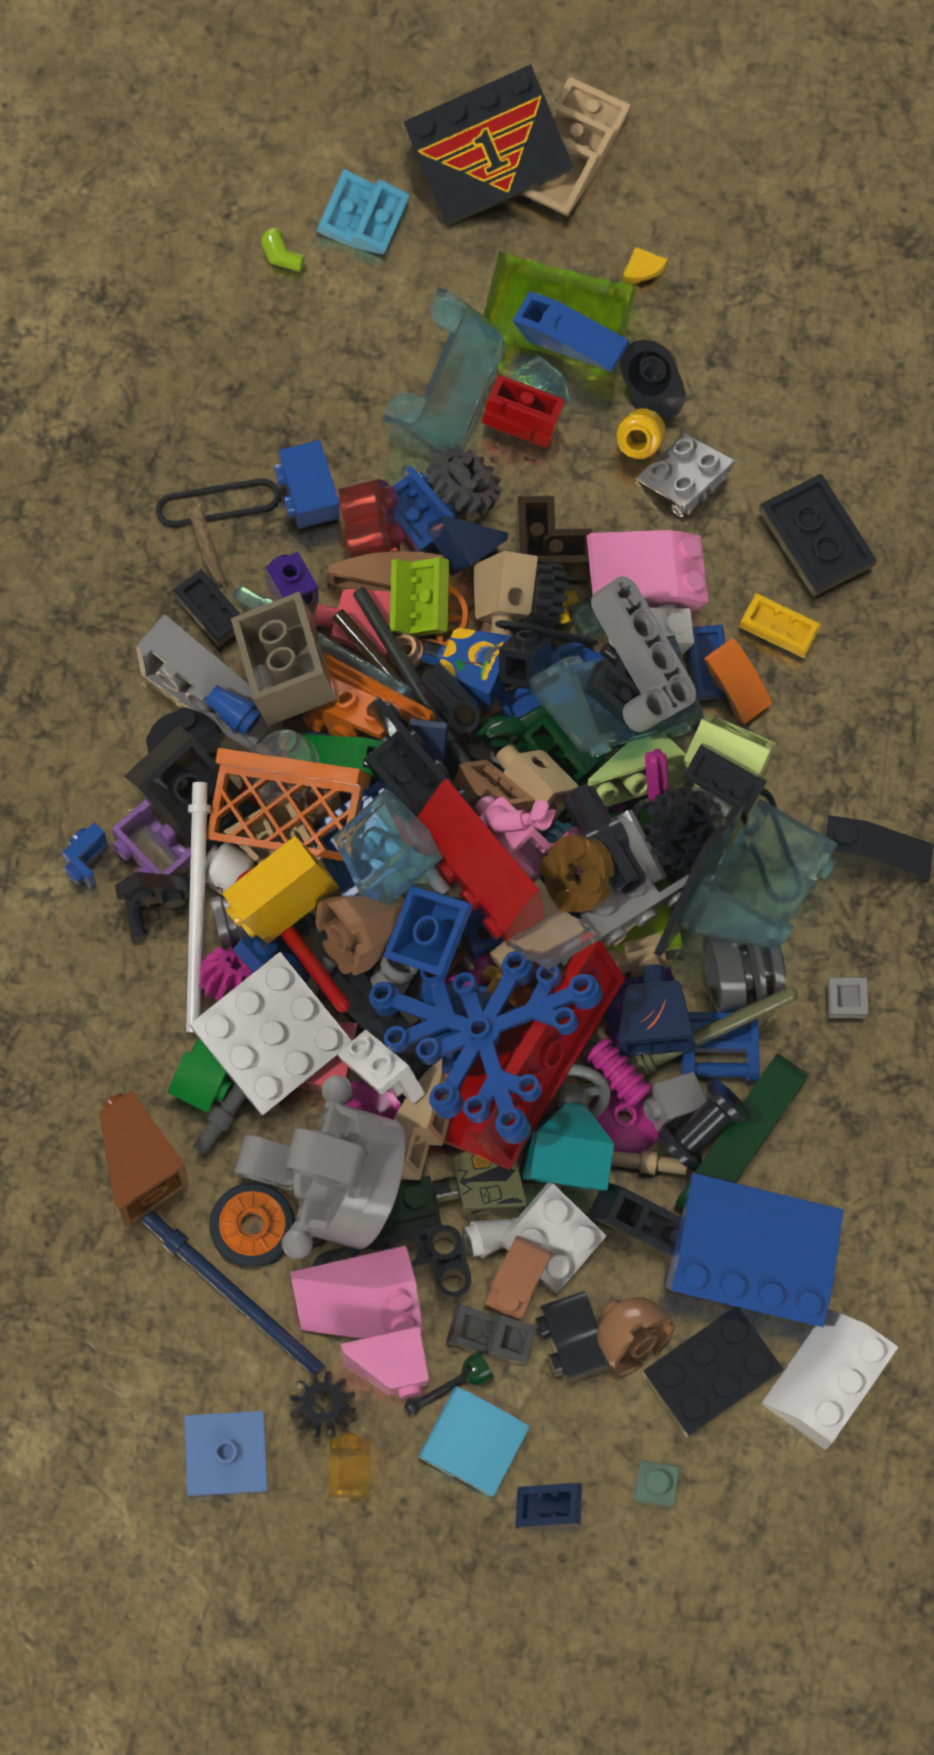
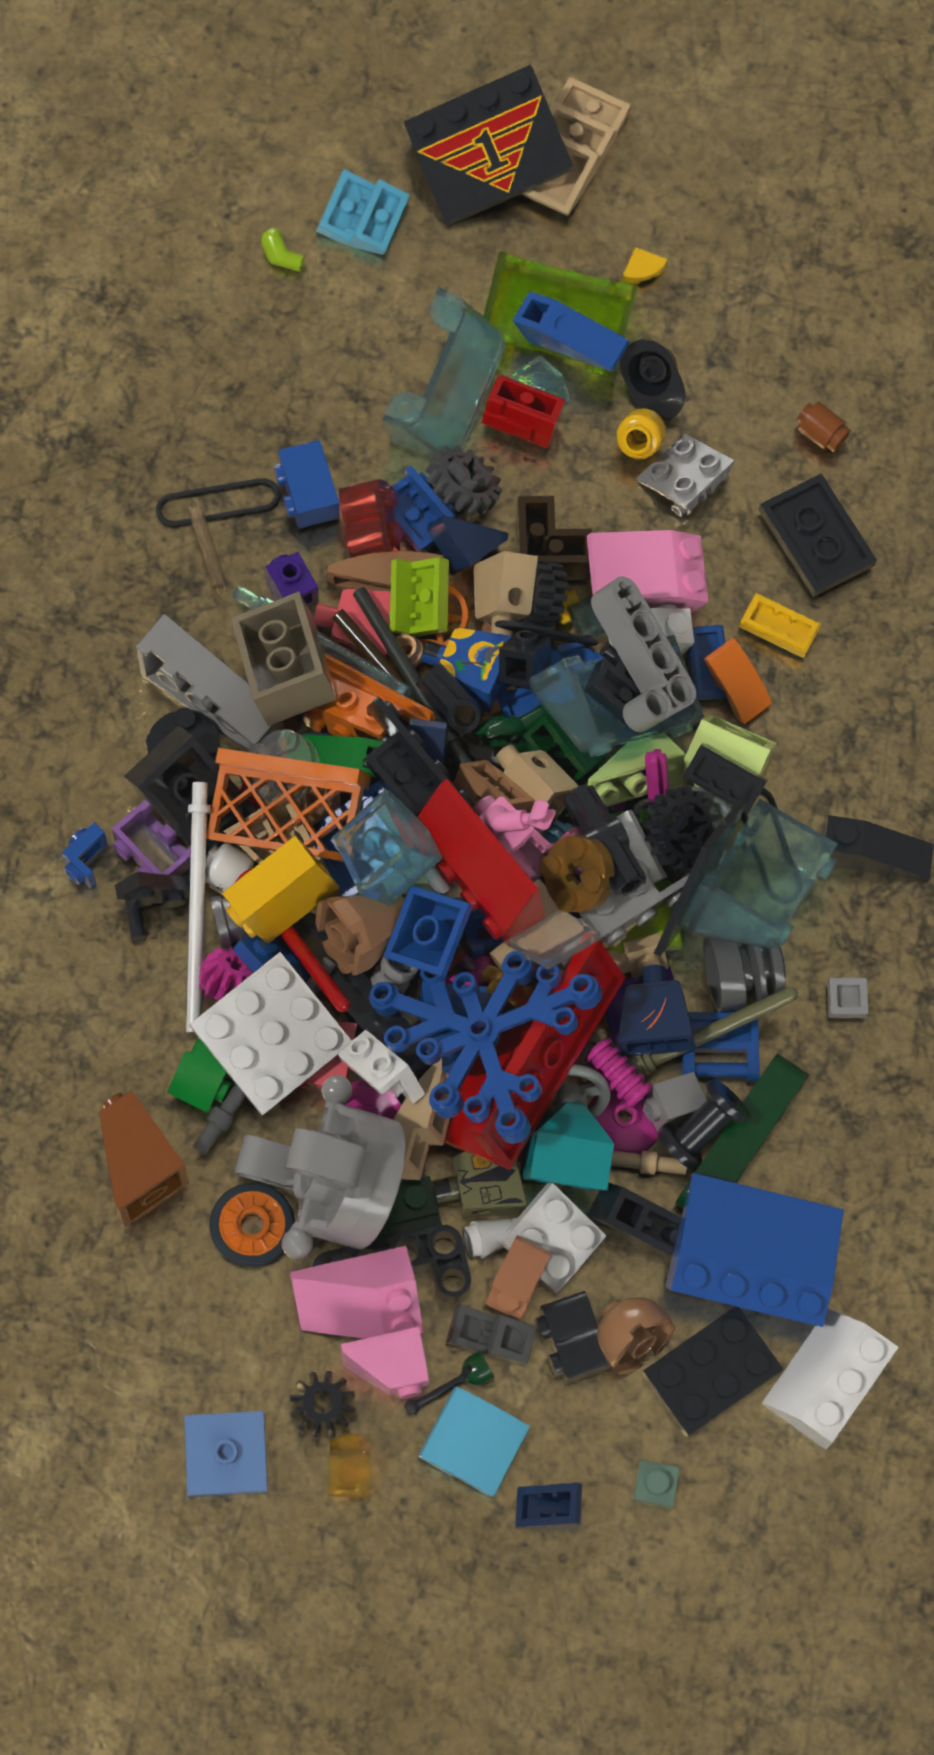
(177, 1243): dark blue bar -> none
(207, 606): black plate -> none
(237, 712): blue cone -> none
(823, 426): none -> dark orange brick

